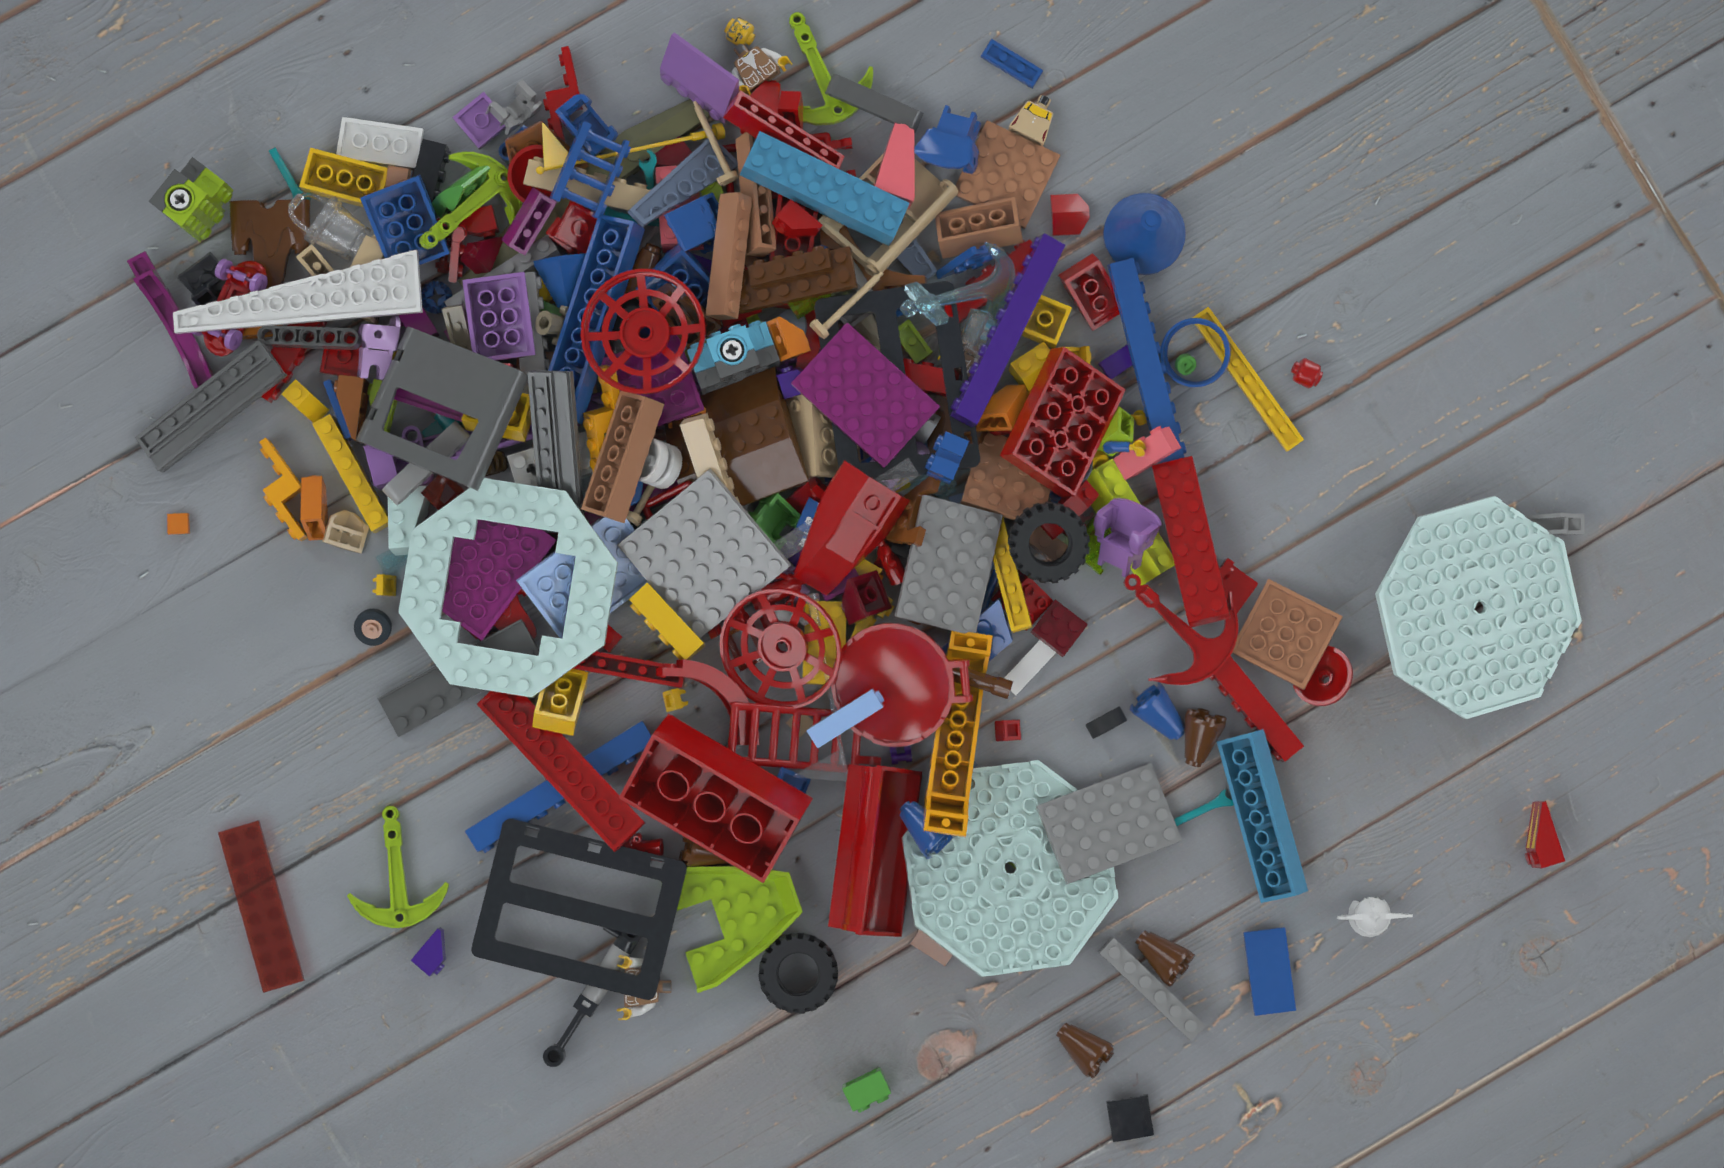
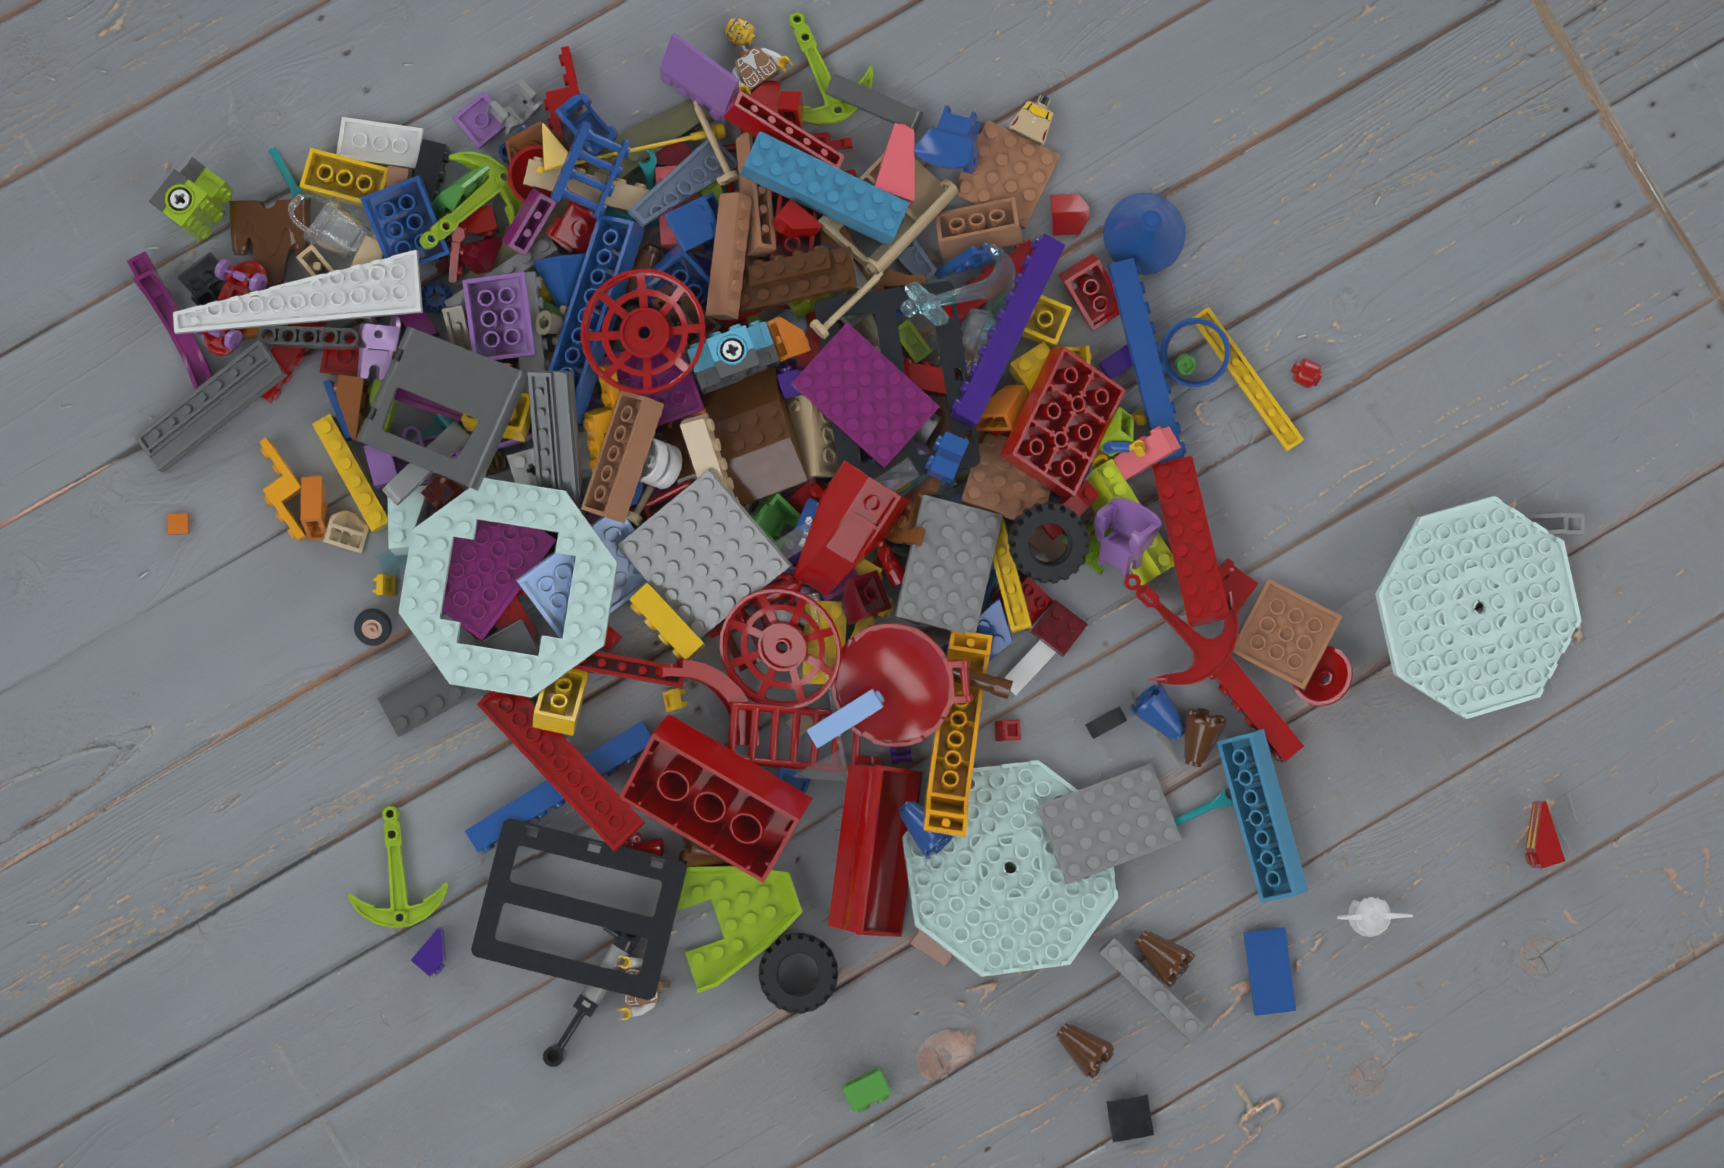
(261, 906): clear red plate -> none
(305, 401): yellow slope -> none
(1011, 63): blue tile -> none

